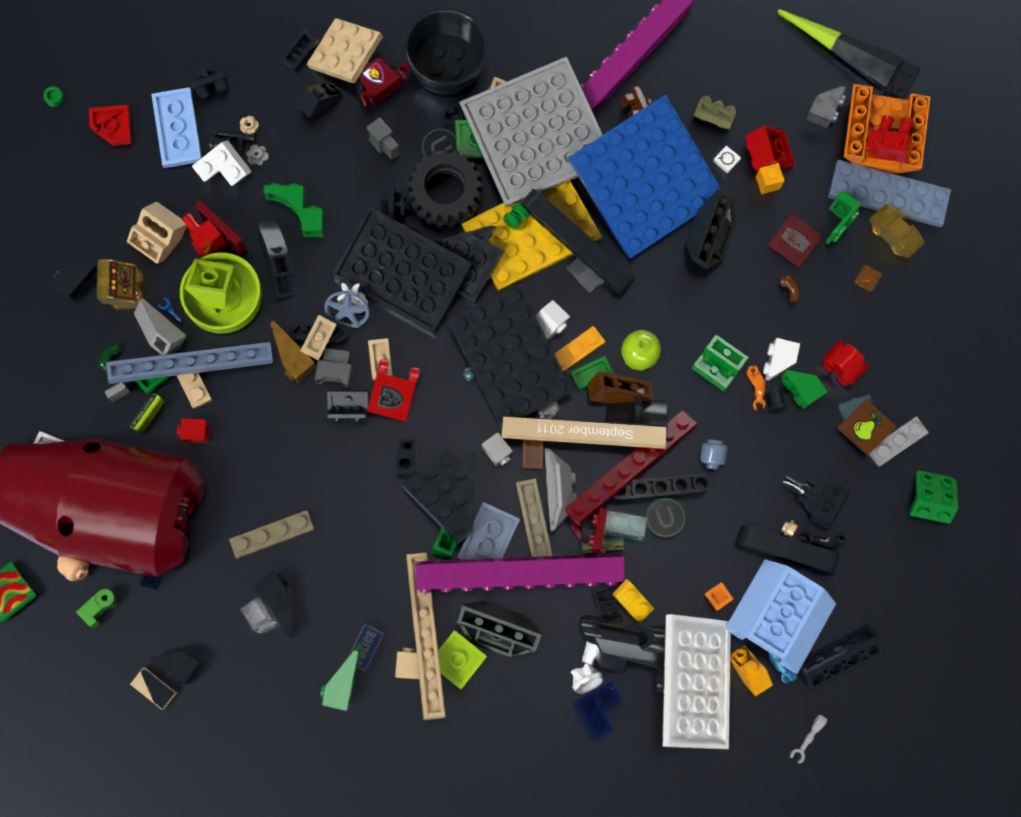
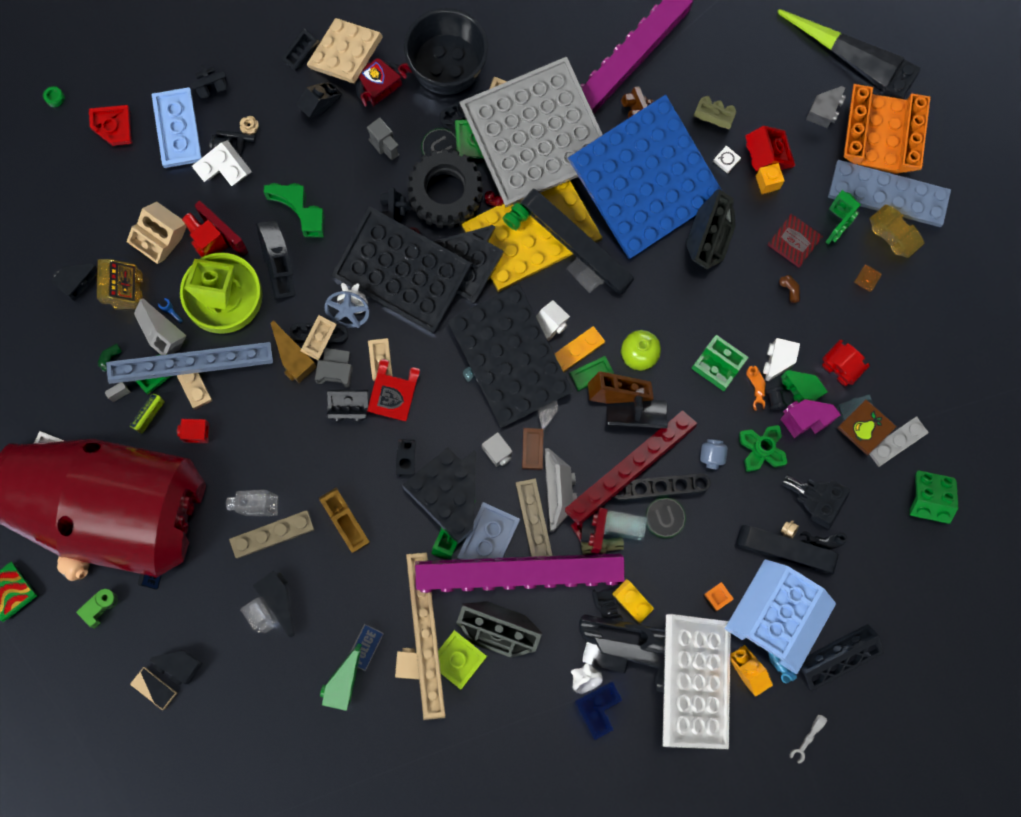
(254, 503): none -> clear torso
(257, 159): light grey plant -> none
(344, 520): none -> pearl gold slope
(492, 199): none -> dark red arm
(584, 432): tan tile -> none
(768, 440): none -> green plant
(808, 414): none -> magenta piece
(891, 145): red brick -> none

